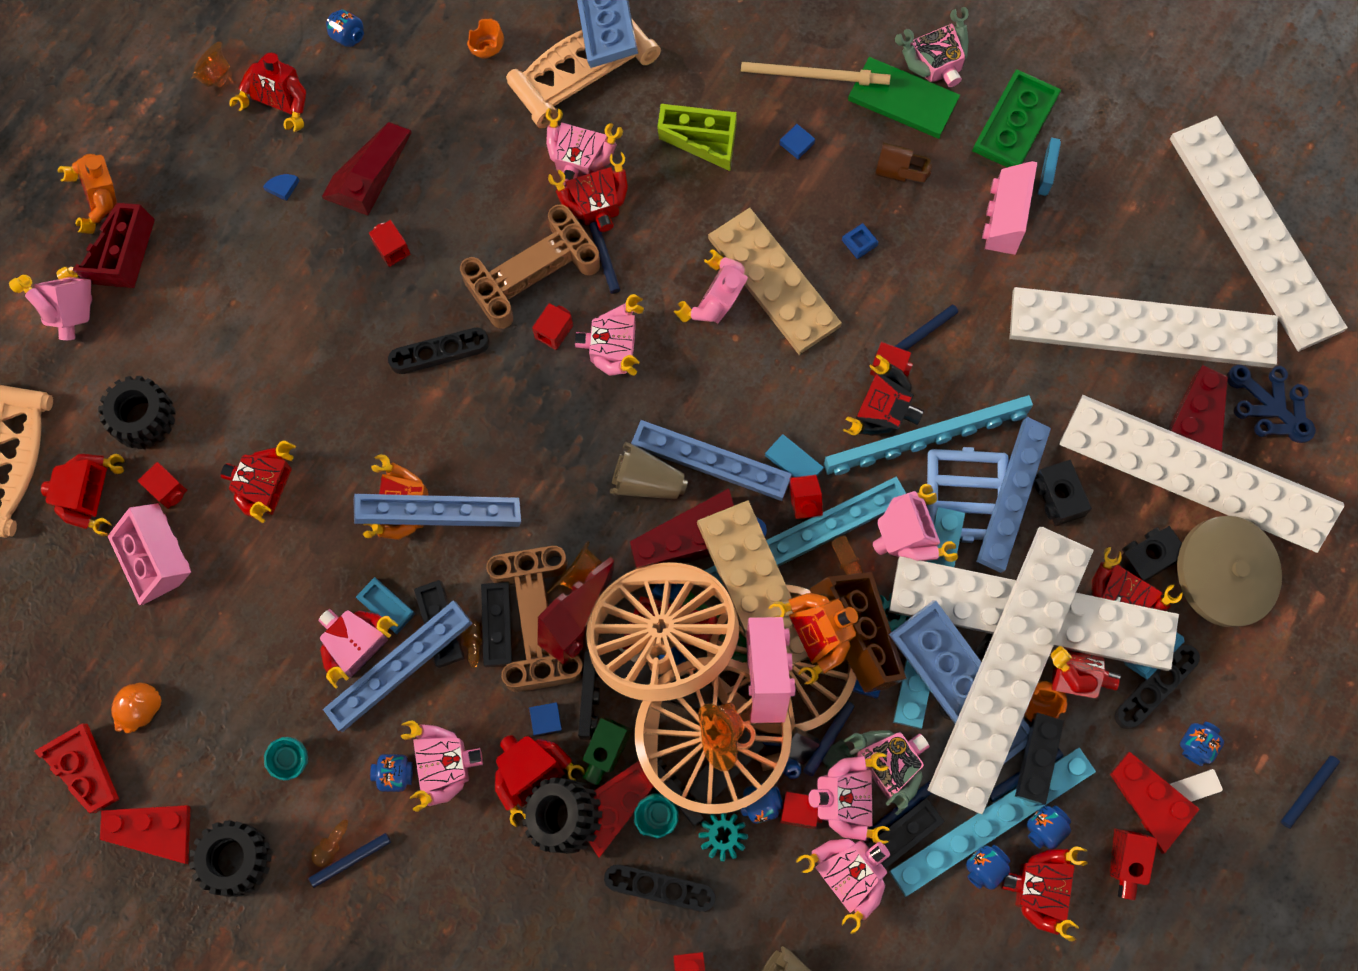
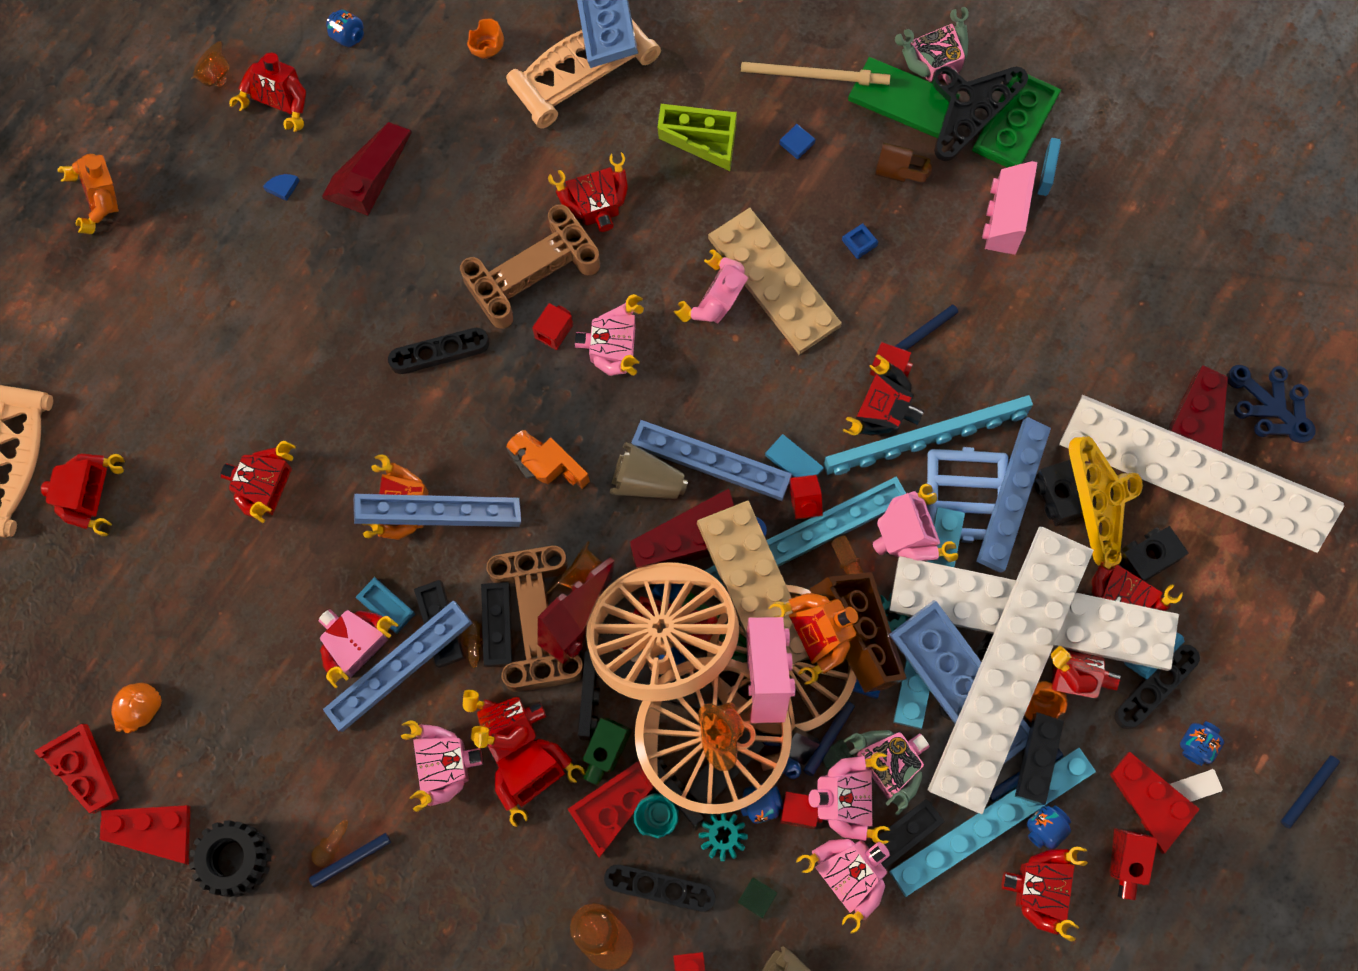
(60, 301): bright pink torso -> none
(119, 248): dark red wedge -> none
(126, 396): black tyre -> none
(148, 552): bright pink slope -> none
(162, 485): red brick -> none
(285, 758): teal hair -> none
(389, 243): red brick -> none
(392, 772): blue head -> none
(502, 725): none -> red torso
(543, 810): black tyre -> none
(544, 460): none -> orange plate
(545, 719): blue tile -> none
(578, 149): bright pink torso -> none
(601, 936): none -> clear orange piece
(604, 258): dark blue bar -> none
(757, 897): none -> clear green tile
(889, 819): dark blue bar -> none
(980, 95): none -> black beam
(988, 867): blue head -> none
(1107, 511): none -> yellow beam
(1144, 327): white plate -> none
(1229, 571): dark tan dish -> none
(1258, 234): white plate -> none

